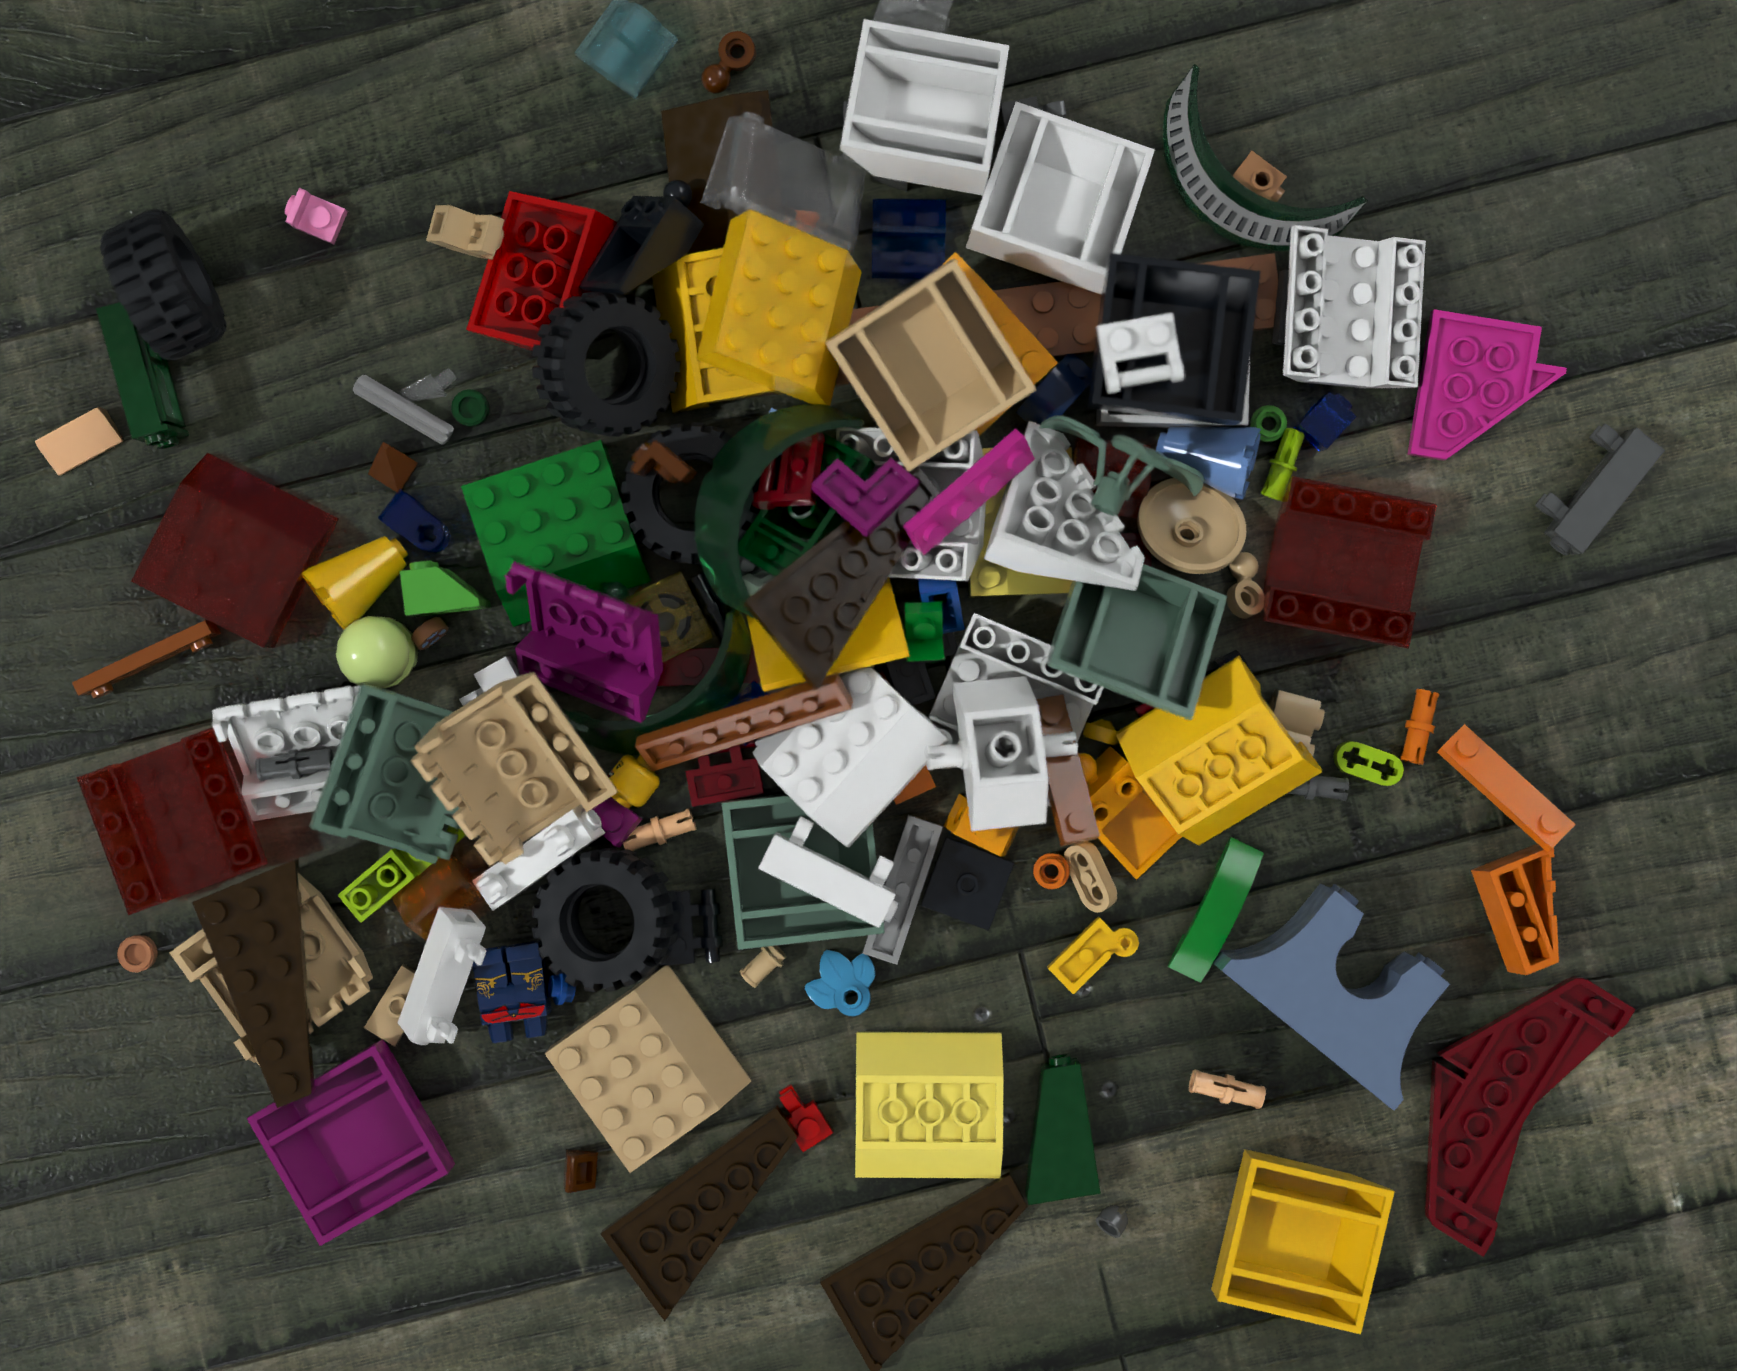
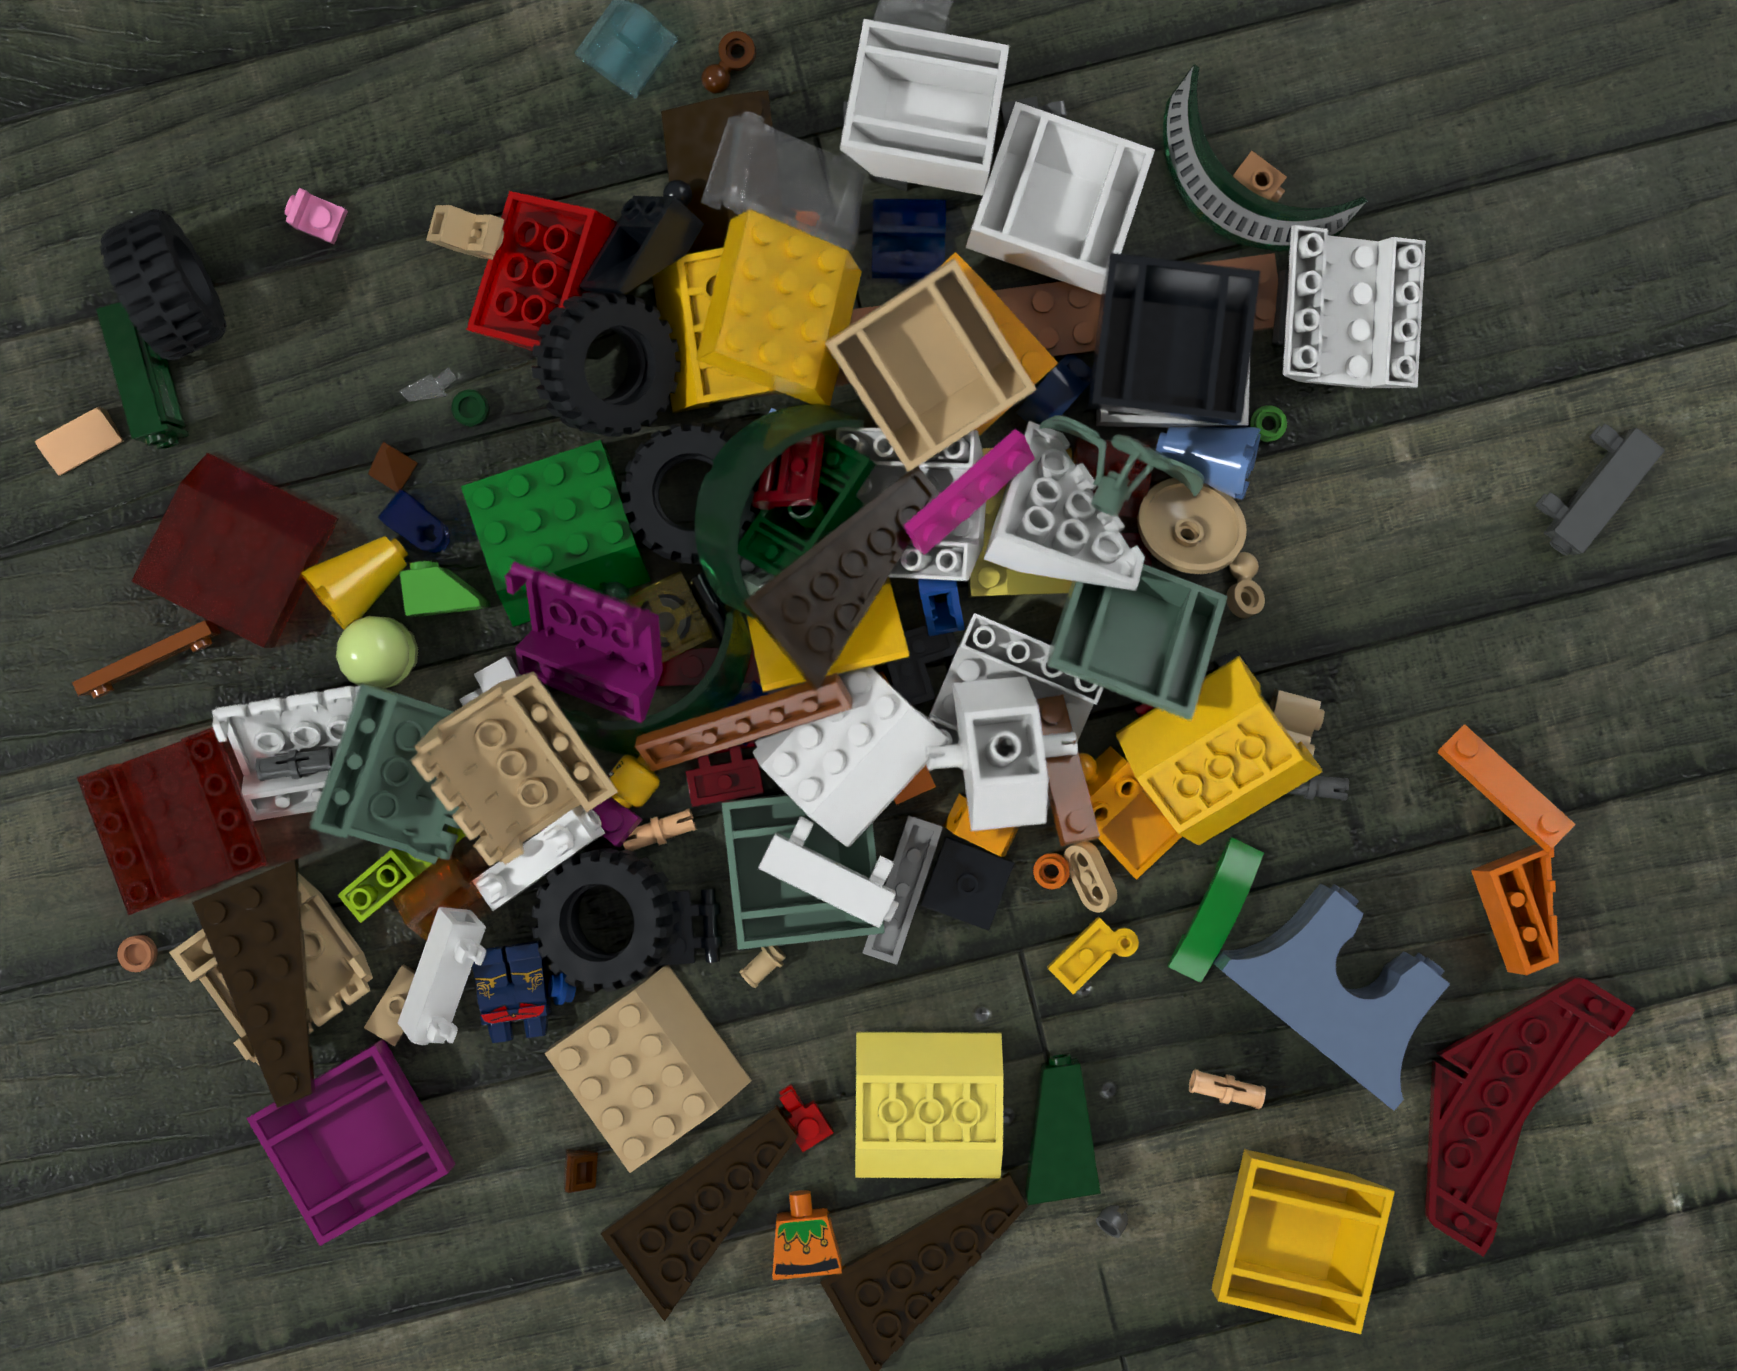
(403, 409): light grey axle -> none
(429, 633): nougat tile -> none
(668, 465): reddish brown bracket -> none
(805, 1241): none -> orange torso
(838, 979): dark azure plate -> none
(867, 502): magenta plate -> none
(924, 631): green slope -> none
(1101, 731): yellow tile -> none
(1139, 340): white plate -> none
(1283, 464): lime axle -> none
(1326, 420): clear blue brick -> none
(1346, 561): clear red slope -> none
(1371, 755): lime beam -> none
(1419, 726): orange pin -> none
(1472, 379): dark pink wing -> none

